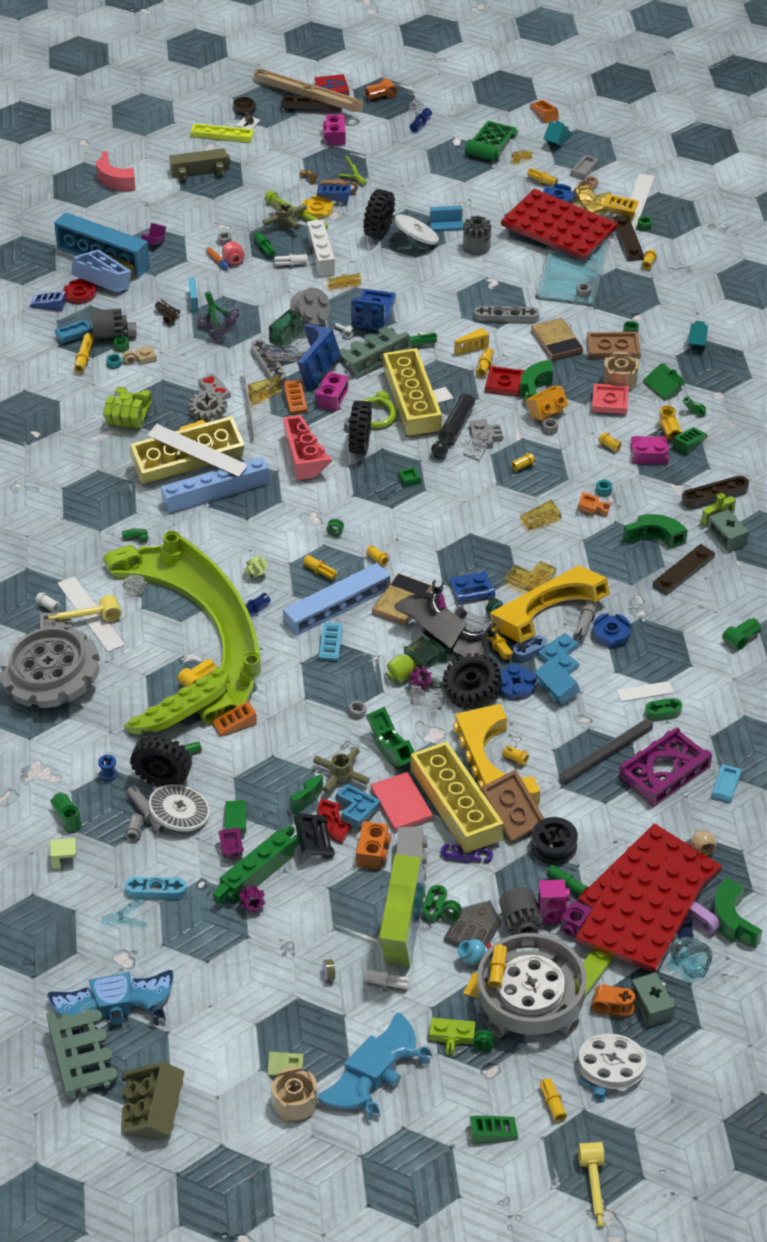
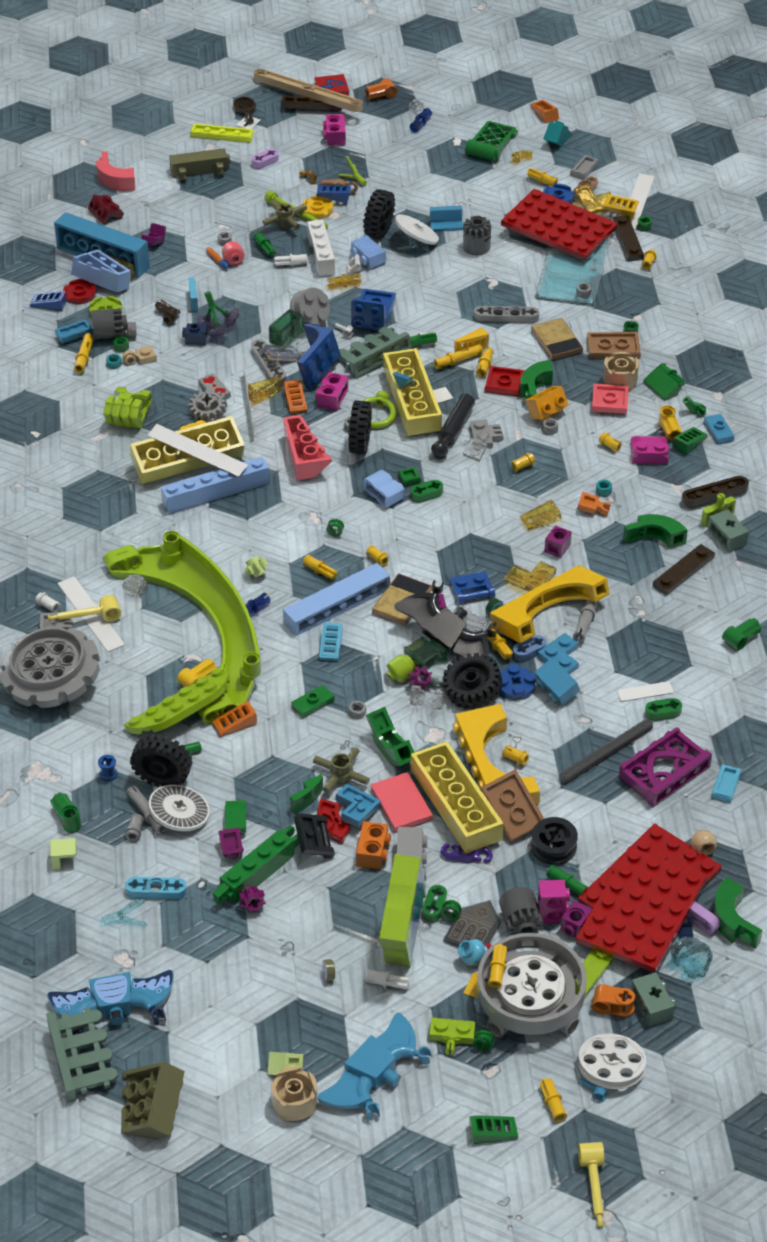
(103, 207): none -> dark red bracket
(105, 303): none -> lime tile
(135, 532): green arm -> none
(195, 334): none -> dark blue brick
(265, 158): none -> lavender beam
(312, 701): none -> green plate
(354, 265): none -> white slope
(370, 253): none -> light blue brick
(384, 488): none -> light blue brick
(402, 380): none -> dark azure slope
(426, 491): none -> green beam
(452, 358): none -> yellow pin
(558, 541): none -> magenta brick
(611, 638): blue plate -> none
(698, 334): teal slope -> none
(719, 428): none -> dark azure plate

